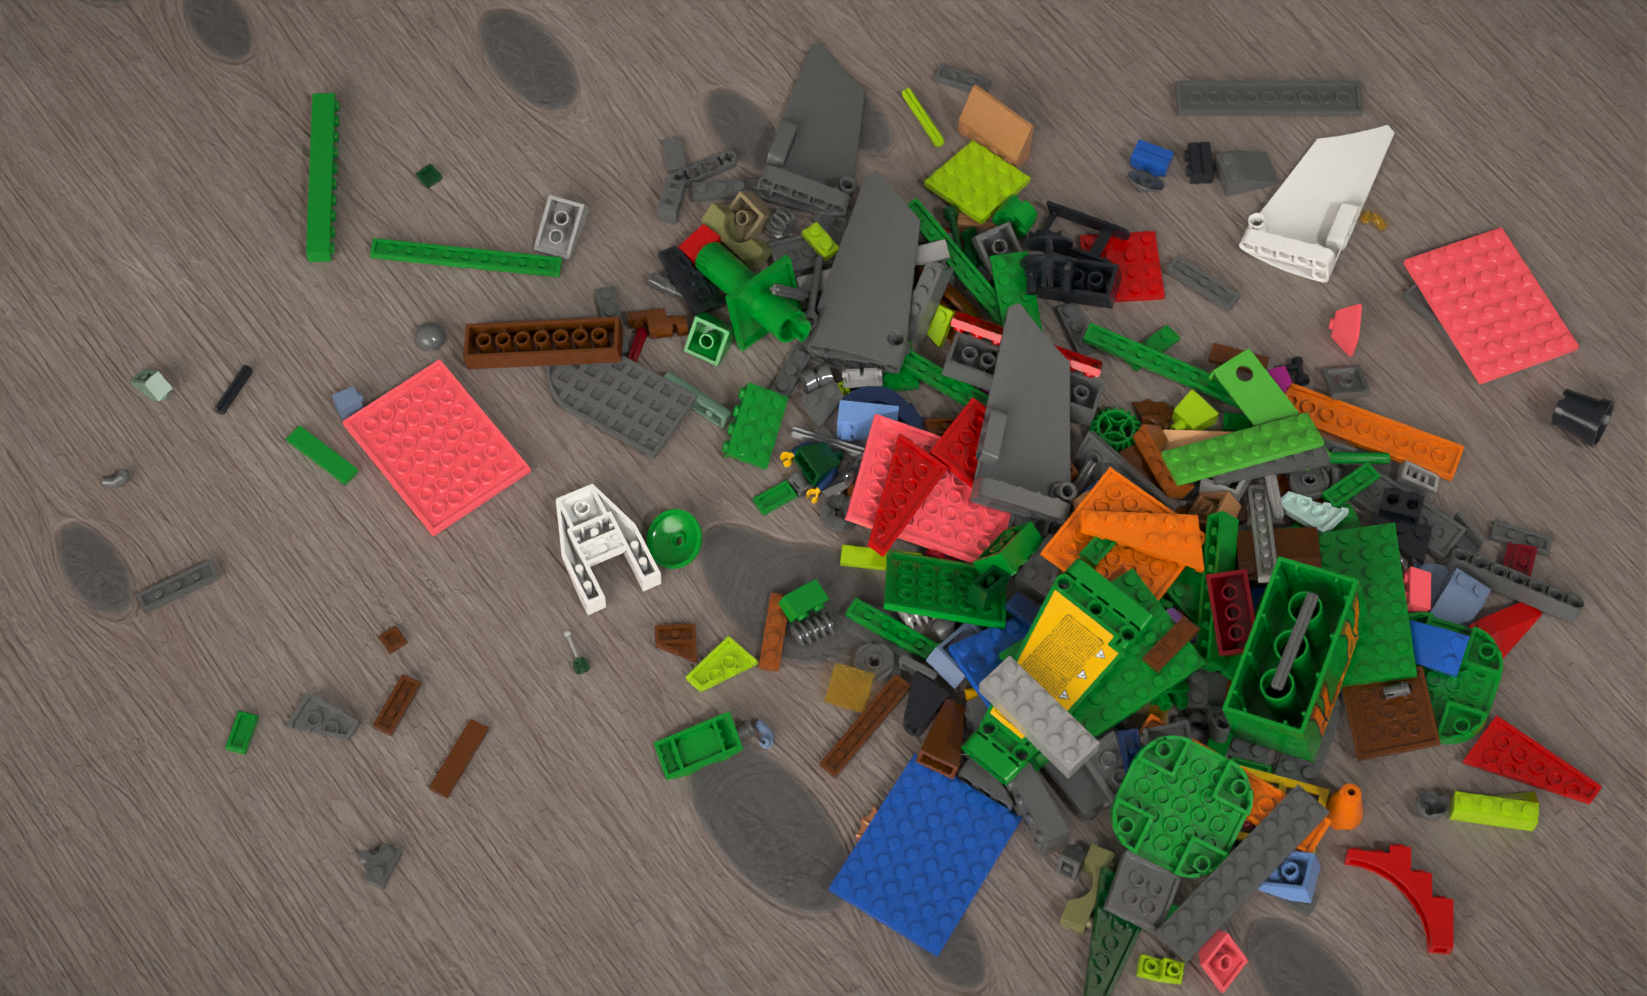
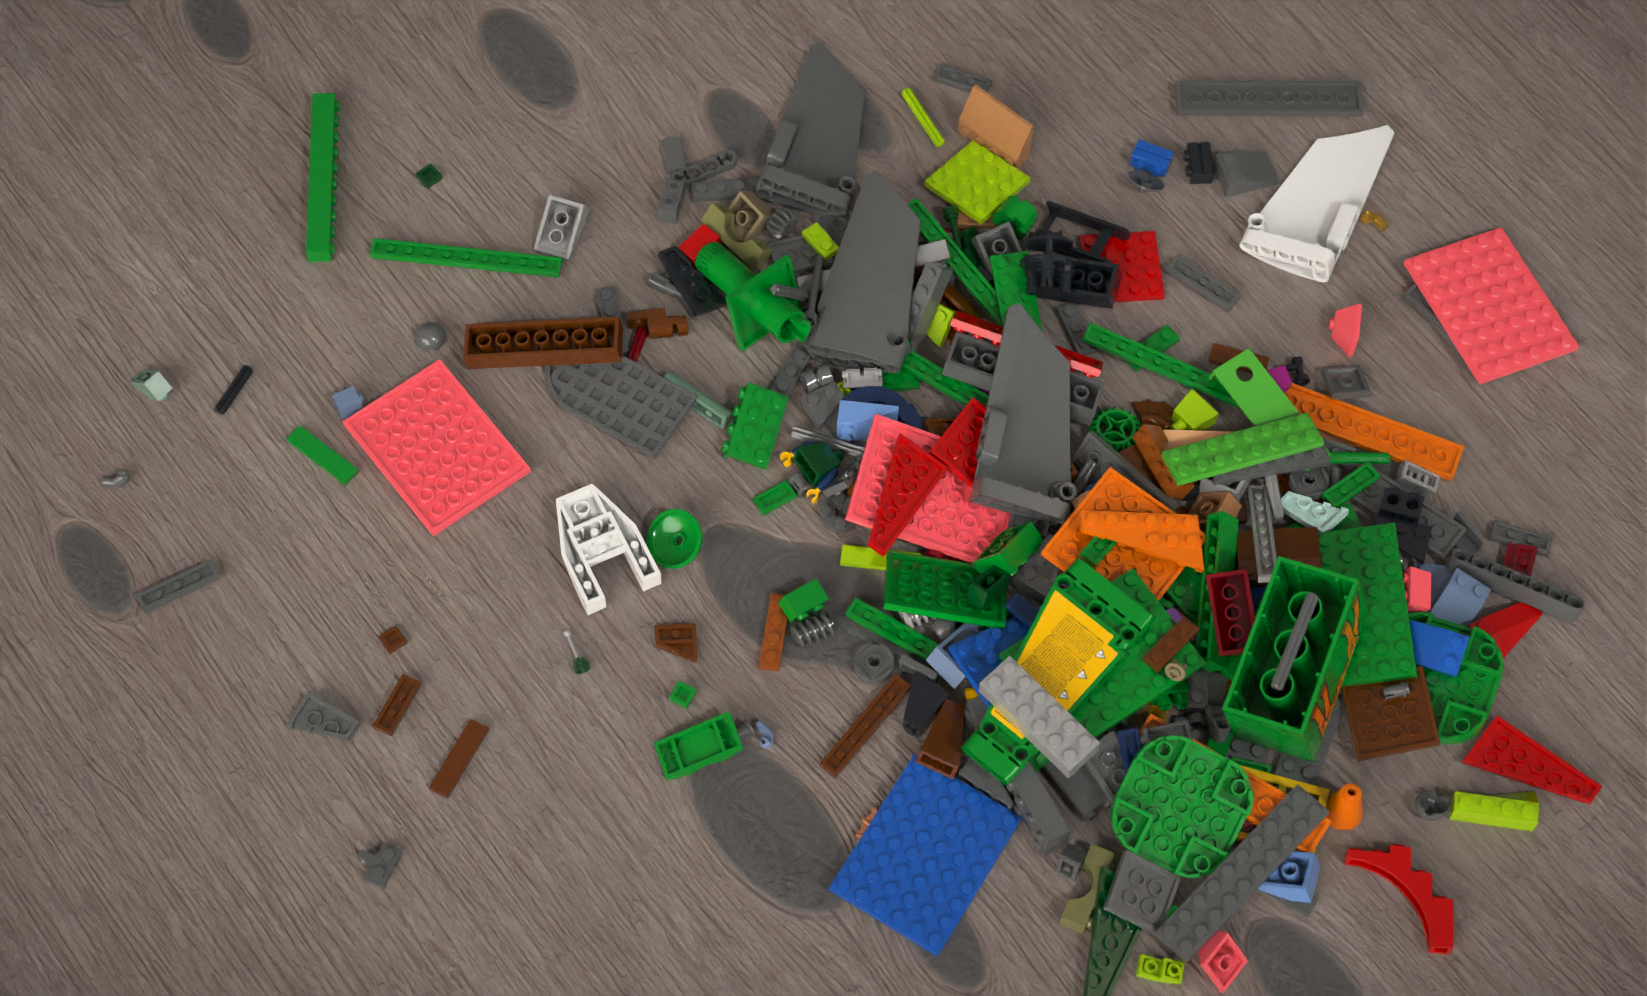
(242, 732): green tile -> none
(683, 695): none -> green plate
(709, 338): green slope -> none
(720, 665): lime wing -> none
(849, 687): clear yellow tile -> none
(1175, 670): none -> dark tan plate
(1235, 422): green tile -> none
(1583, 416): black piece -> none

